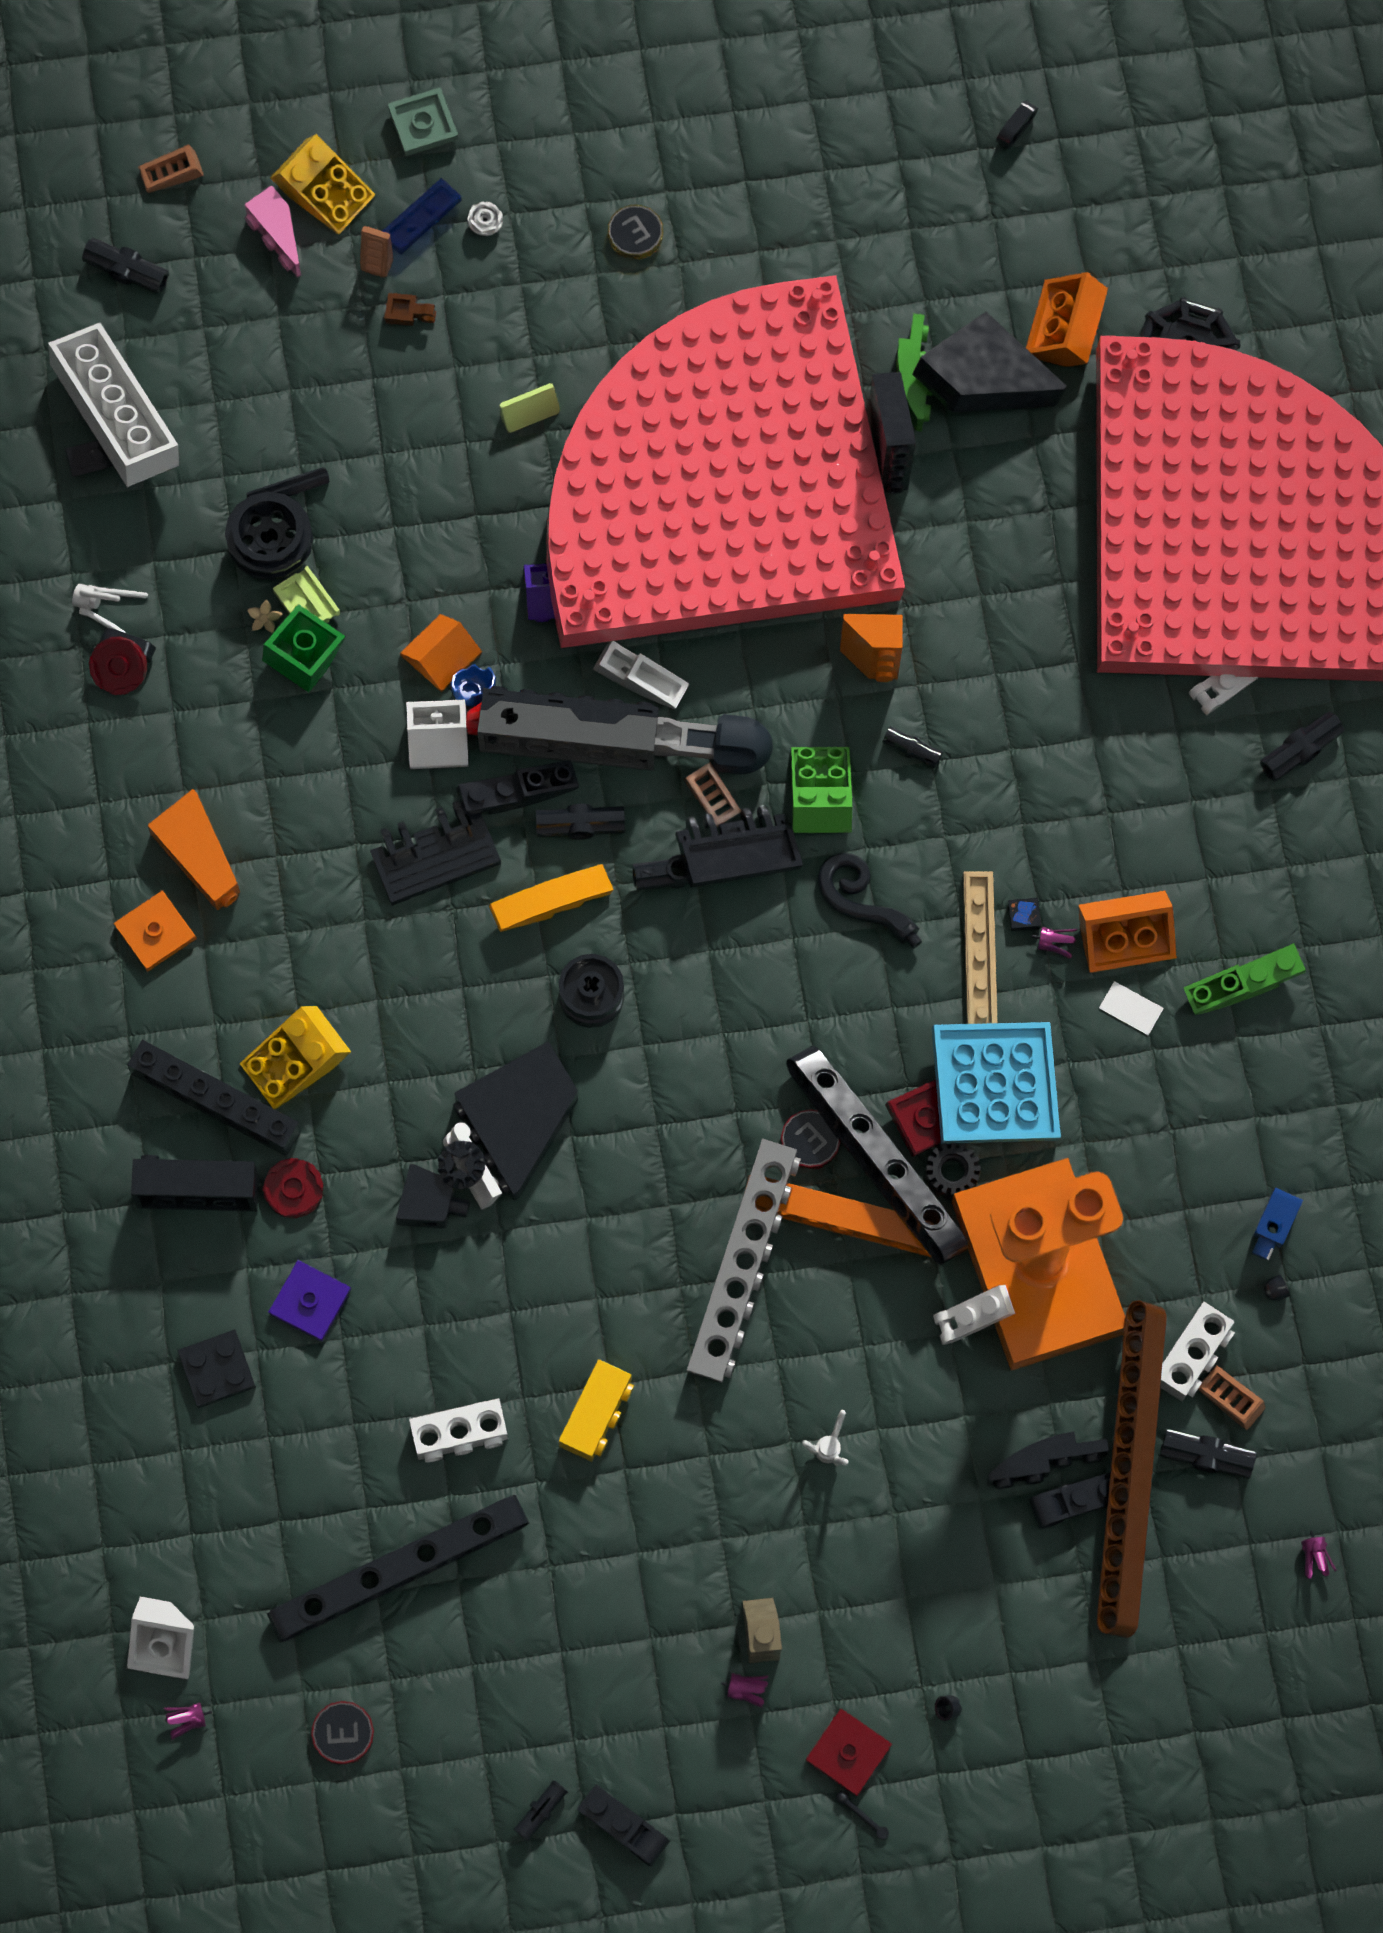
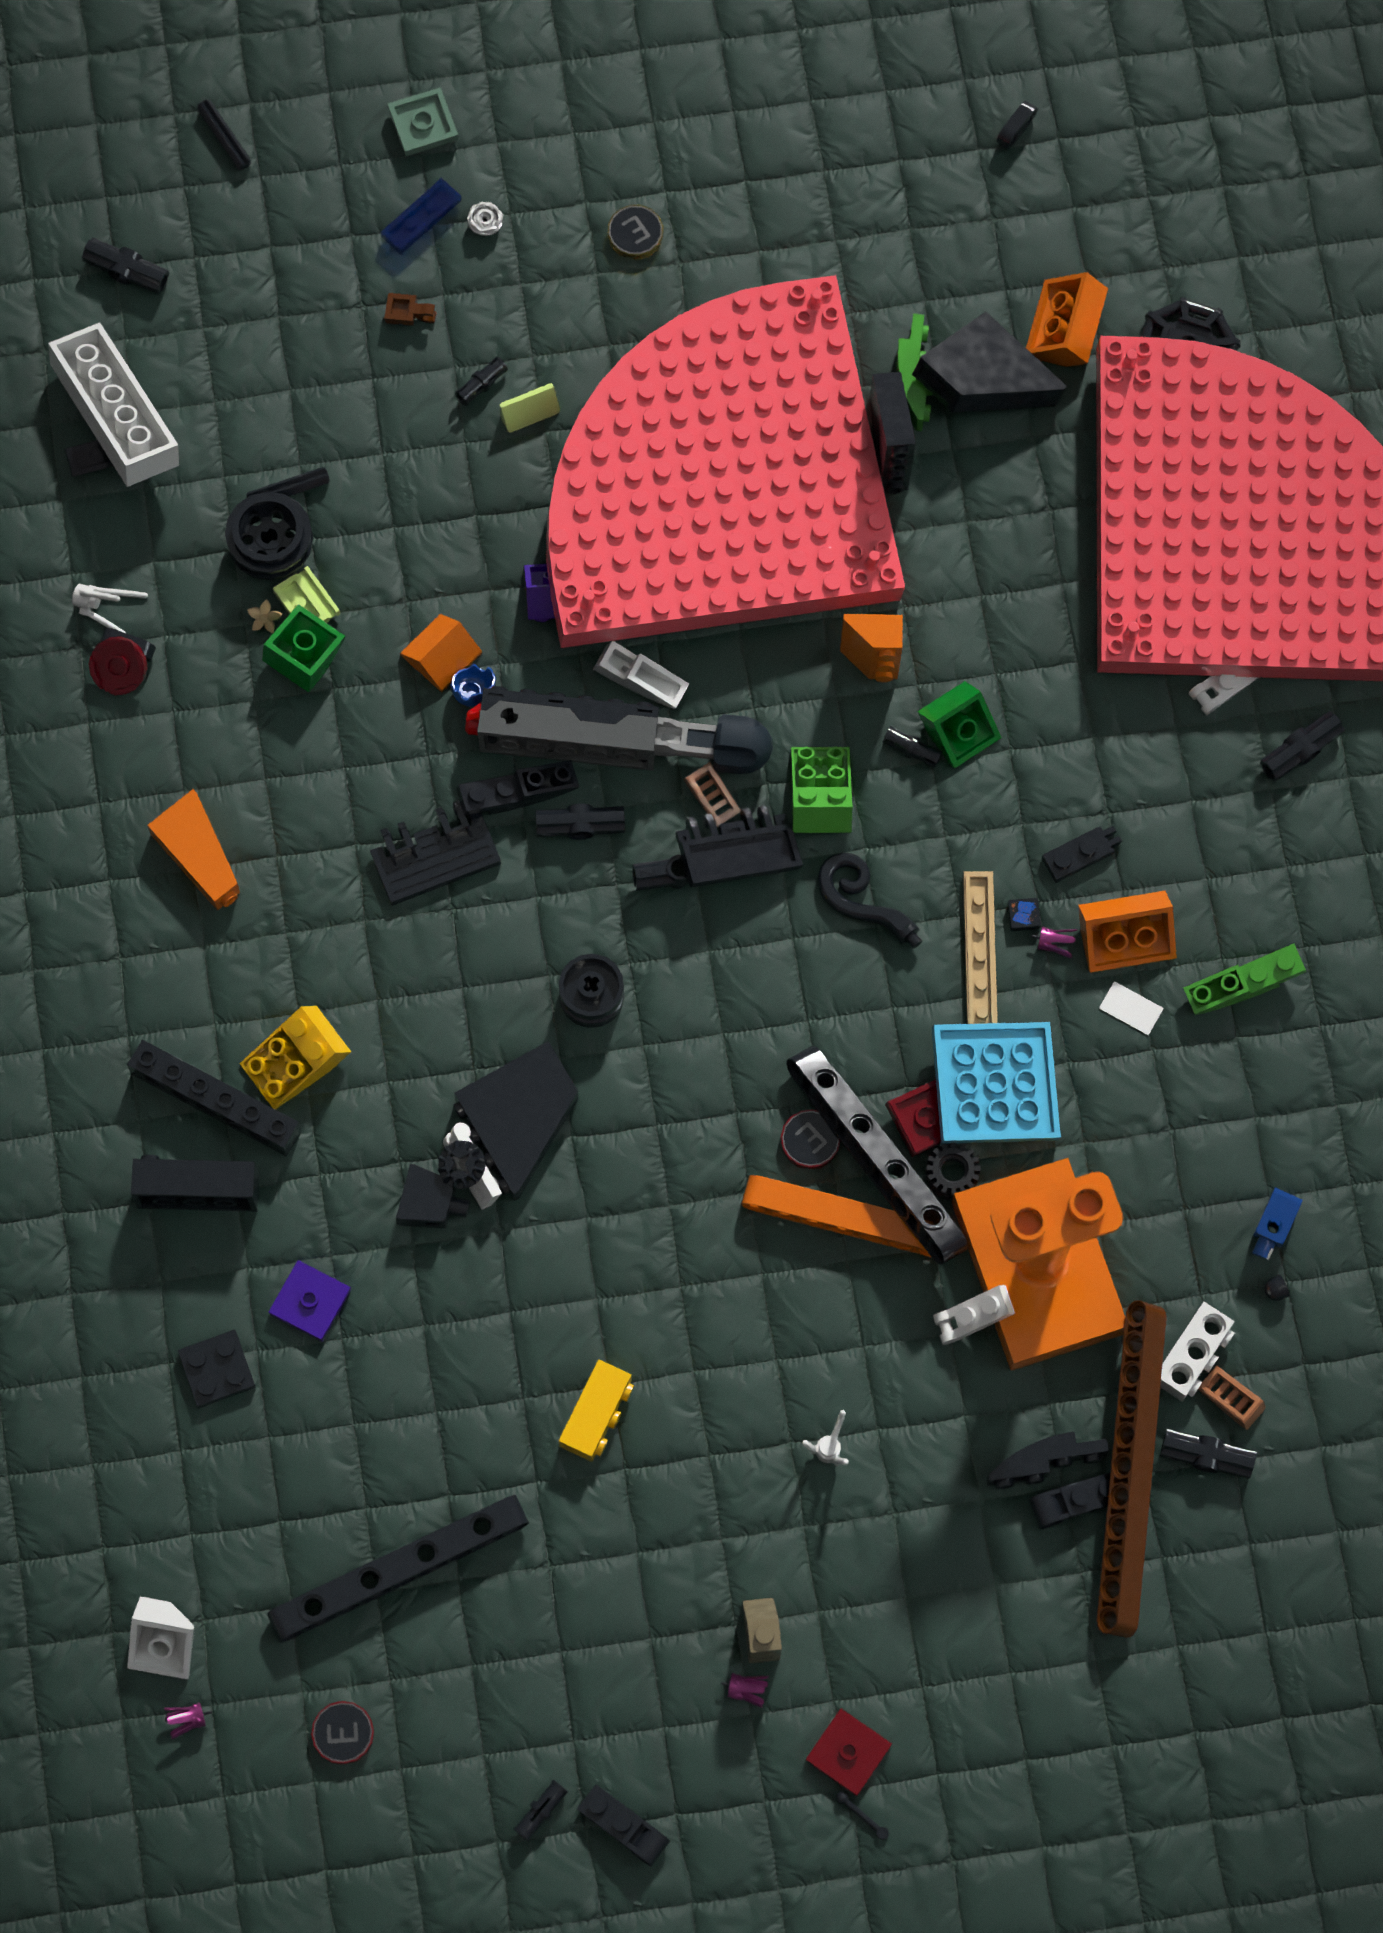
(155, 931): orange plate -> none
(173, 178): nougat slope -> none
(224, 134): none -> black axle
(272, 219): bright pink slope -> none
(293, 1188): dark red tile -> none
(323, 184): yellow slope -> none
(376, 251): nougat slope -> none
(437, 734): white slope -> none
(467, 1416): white brick -> none
(481, 381): none -> black pin
(550, 897): light orange slope -> none
(768, 1156): light grey brick -> none
(941, 1711): black hinge -> none
(960, 723): none -> green slope
(1080, 853): none -> black hinge
(1316, 1546): flat silver piece -> none

